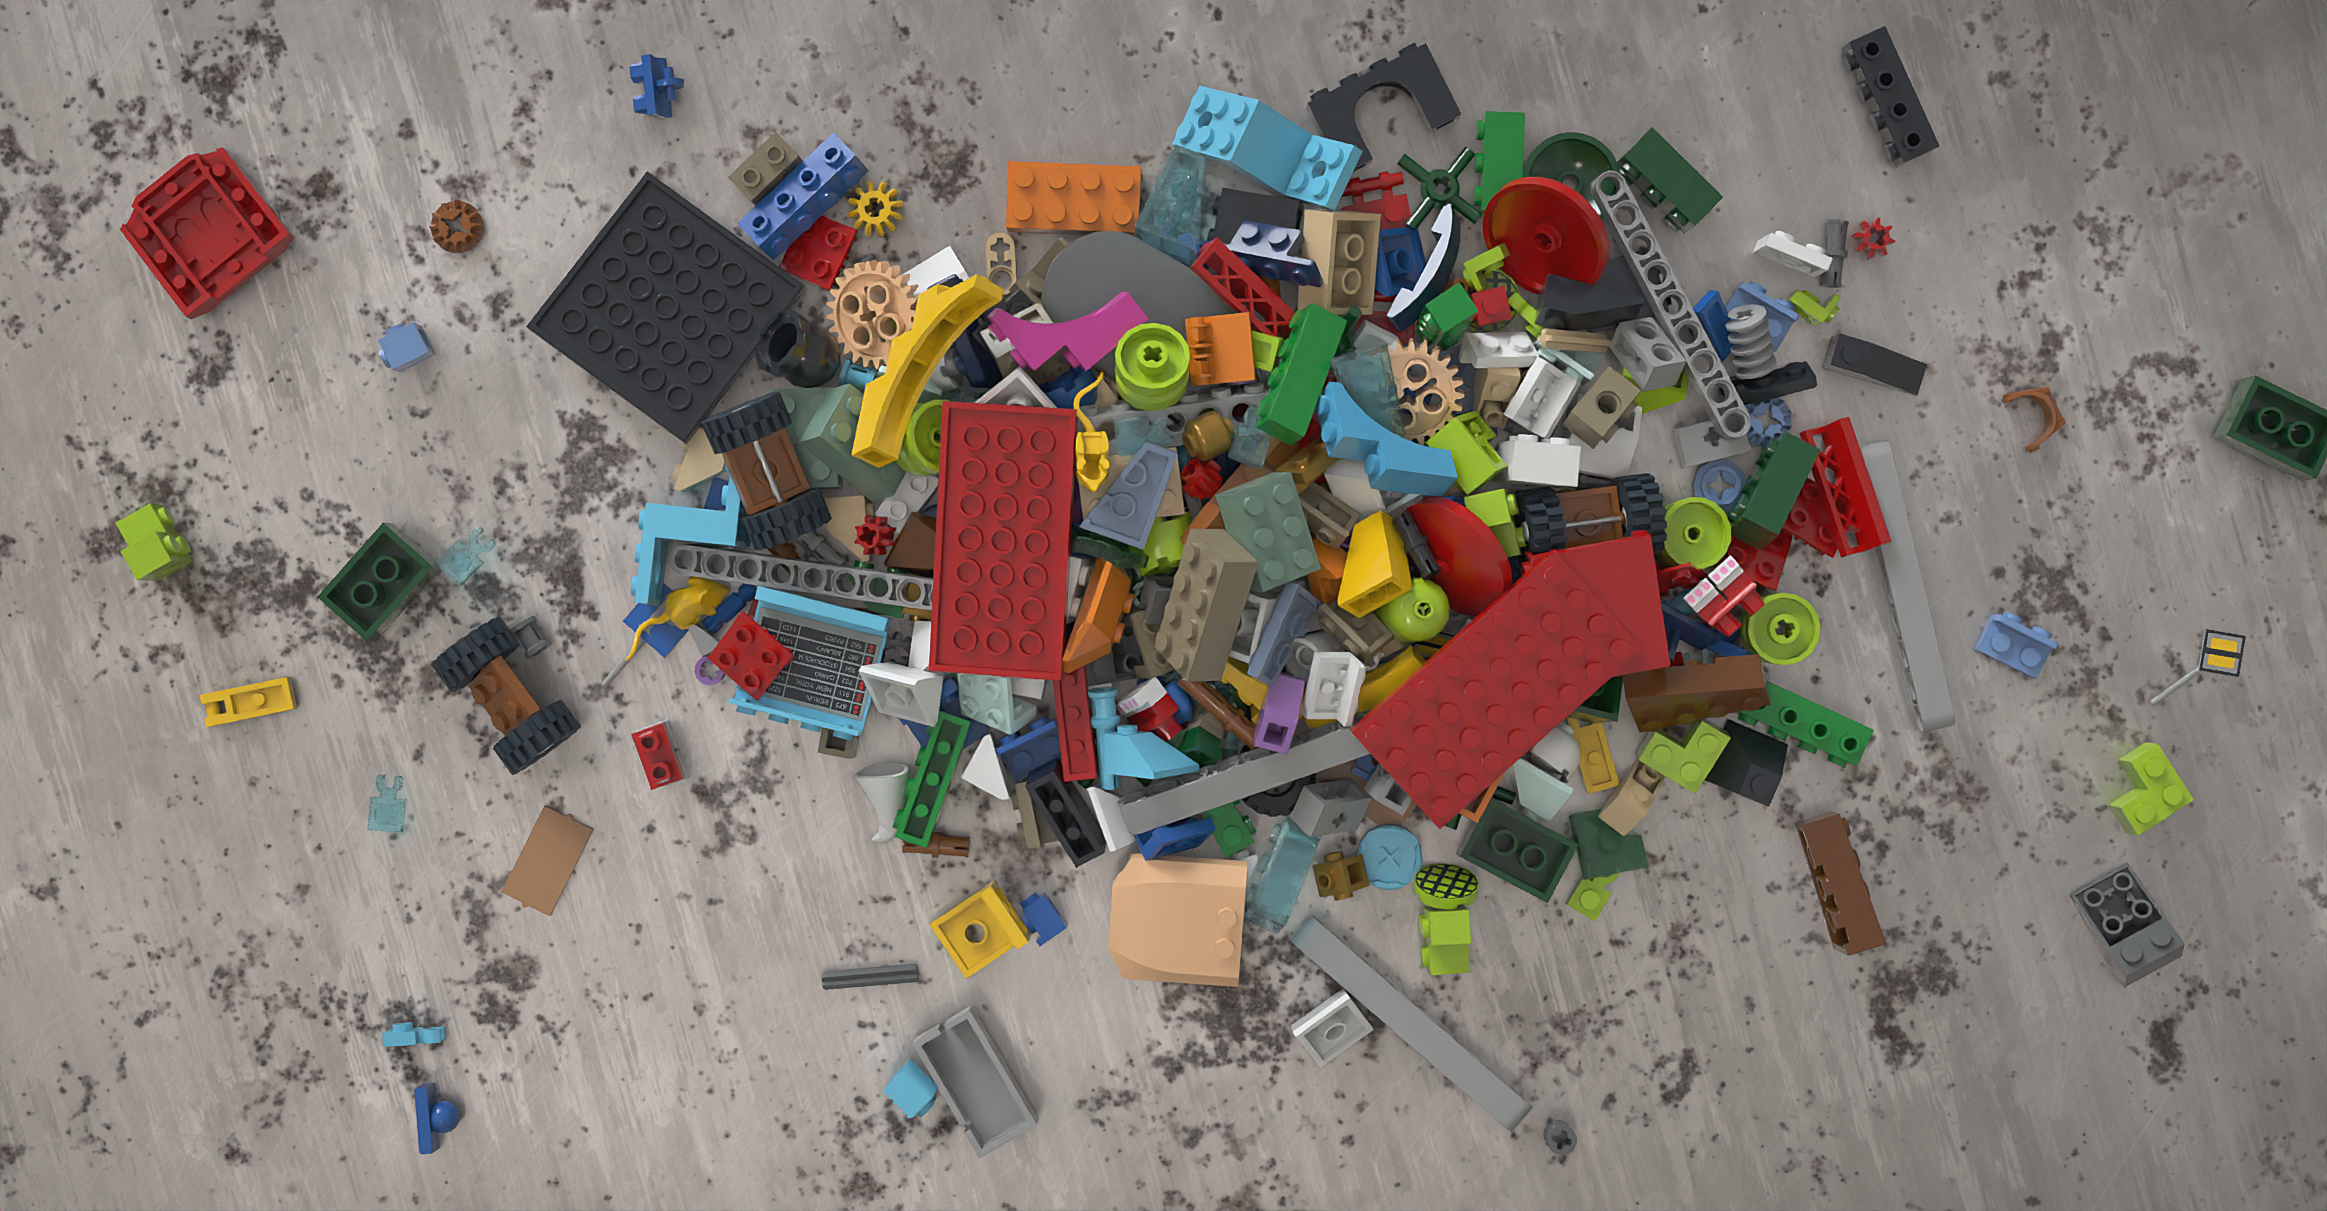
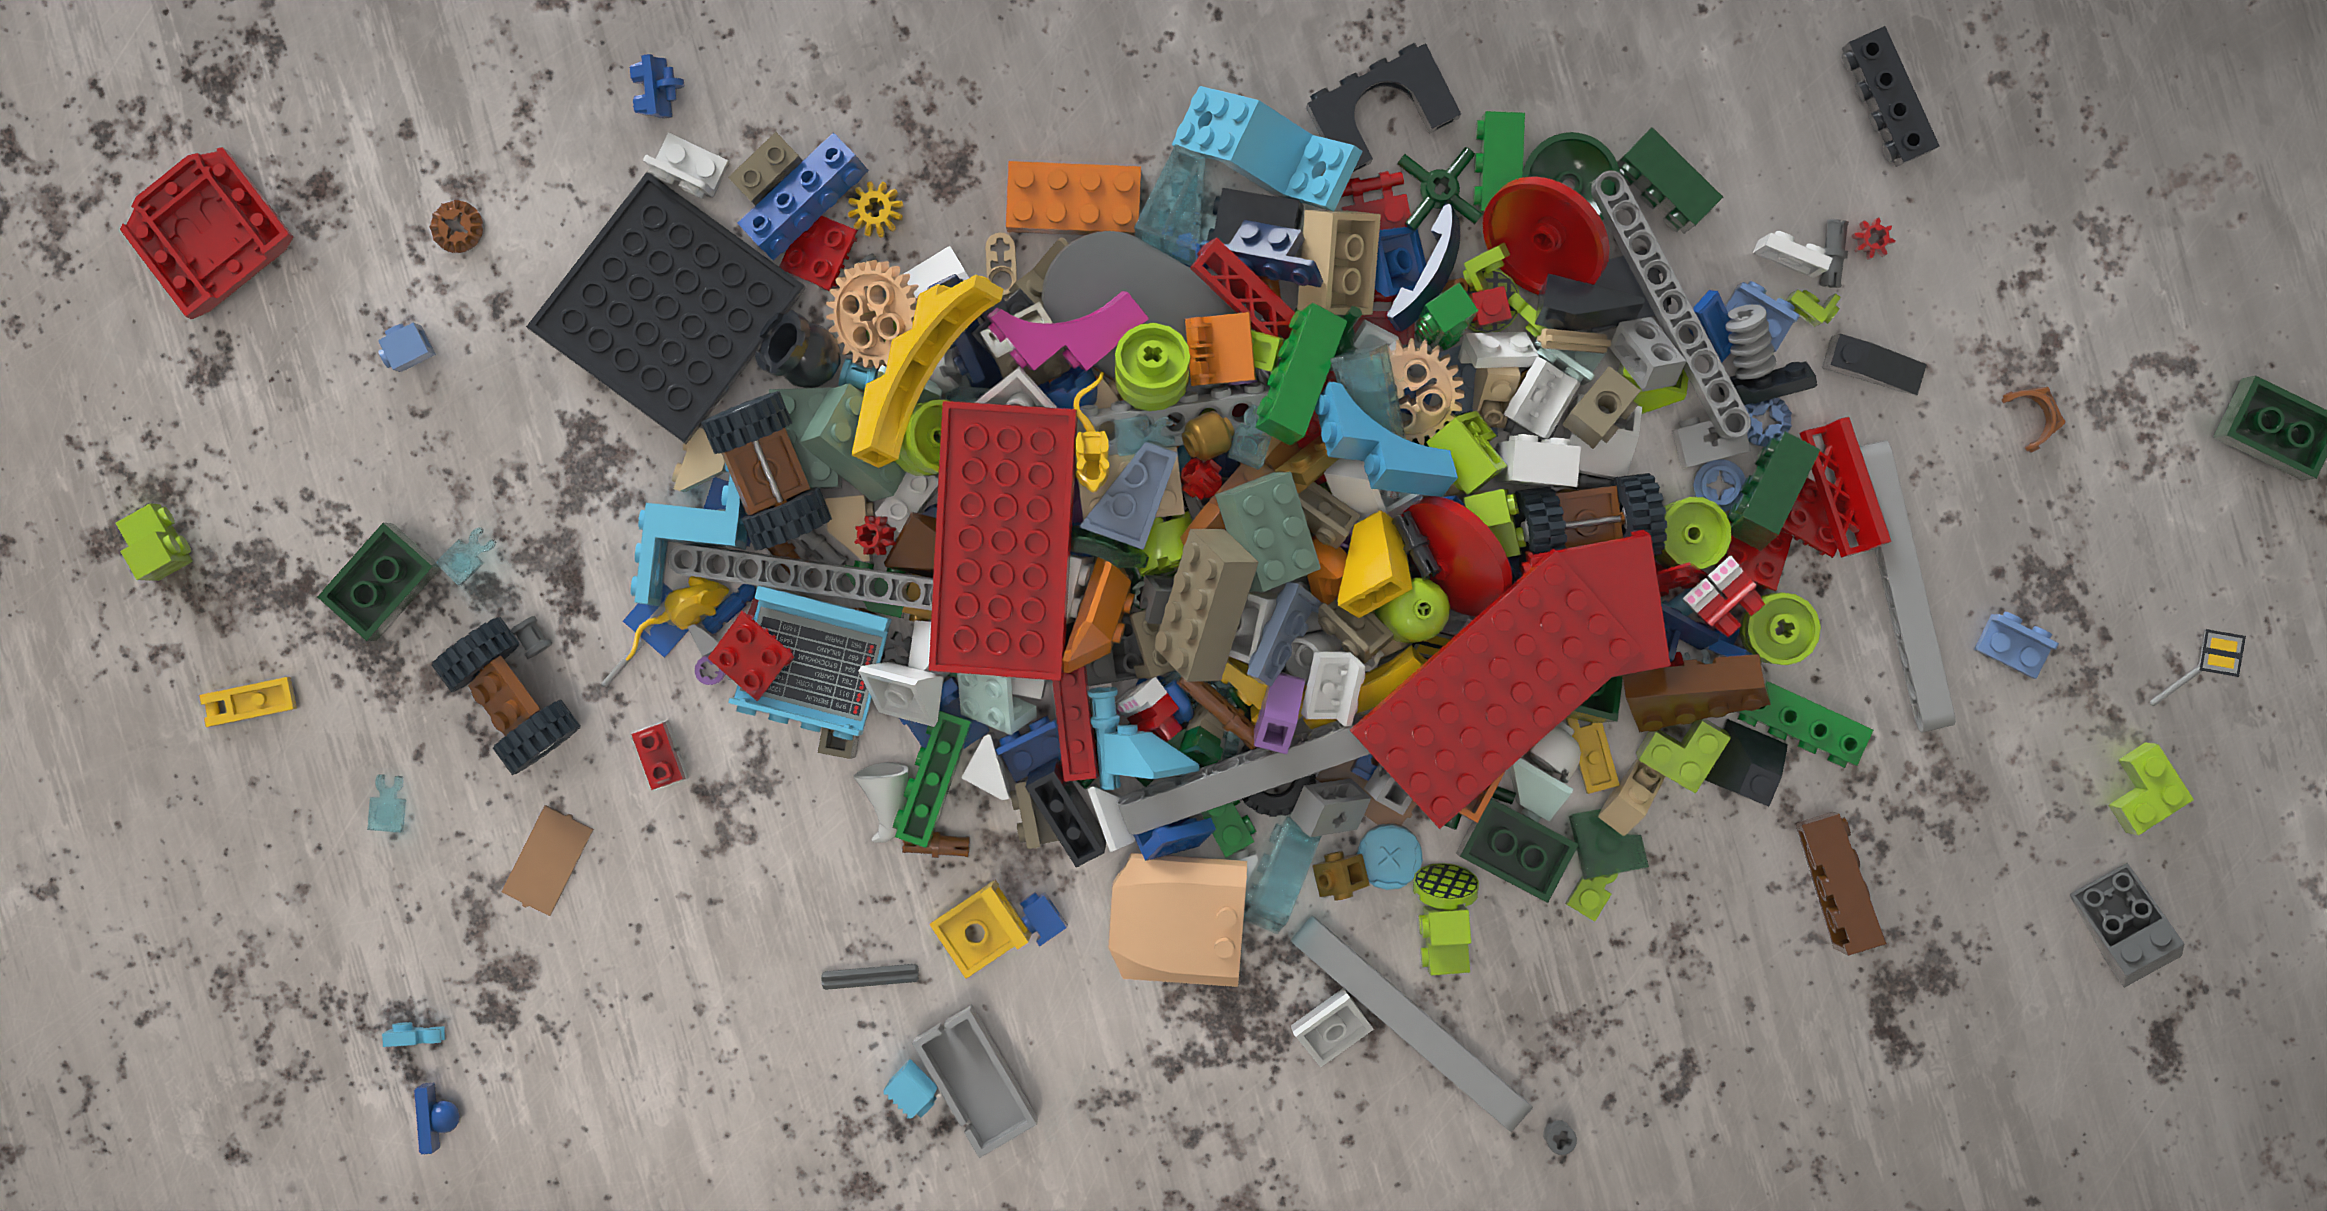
(688, 164): none -> white bracket

